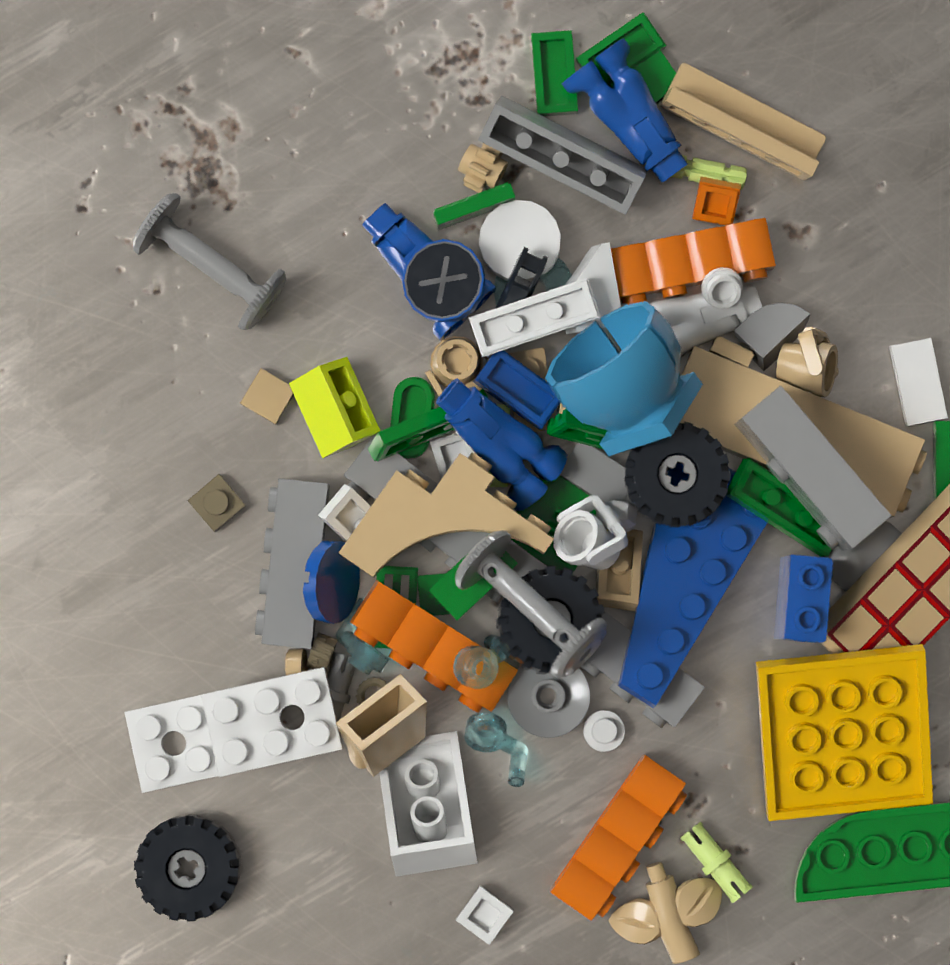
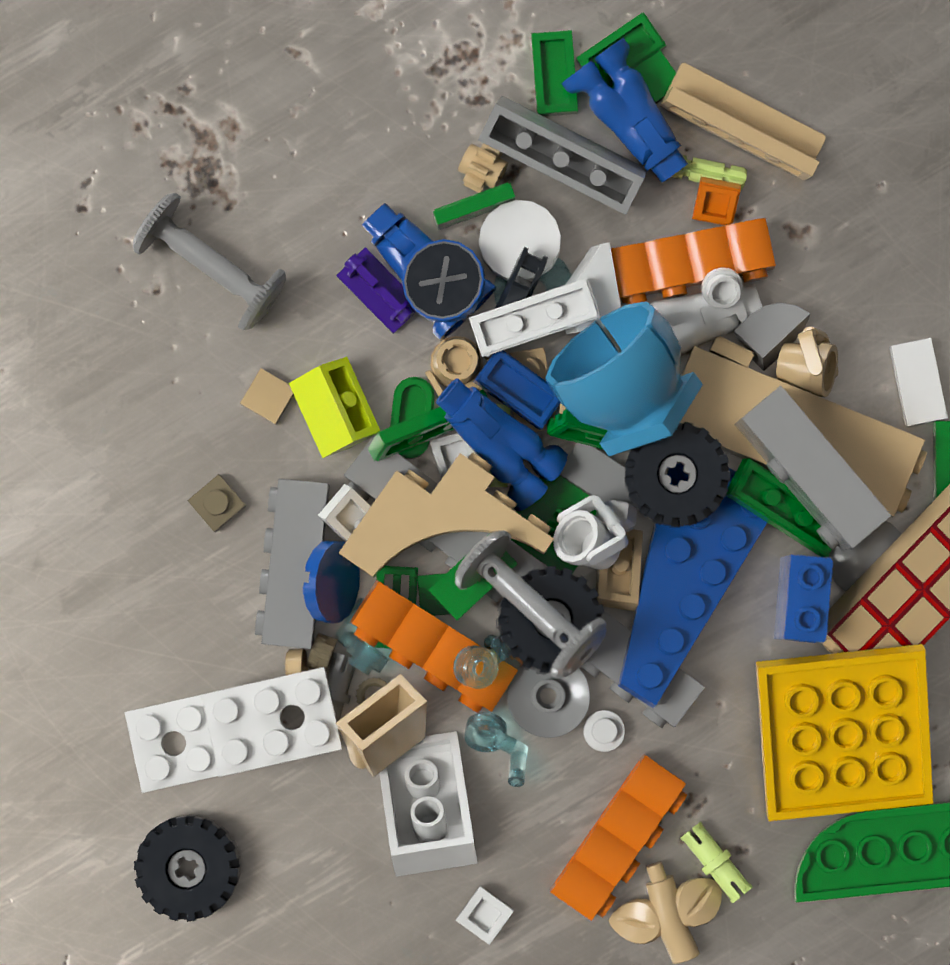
(376, 289): none -> dark purple hinge

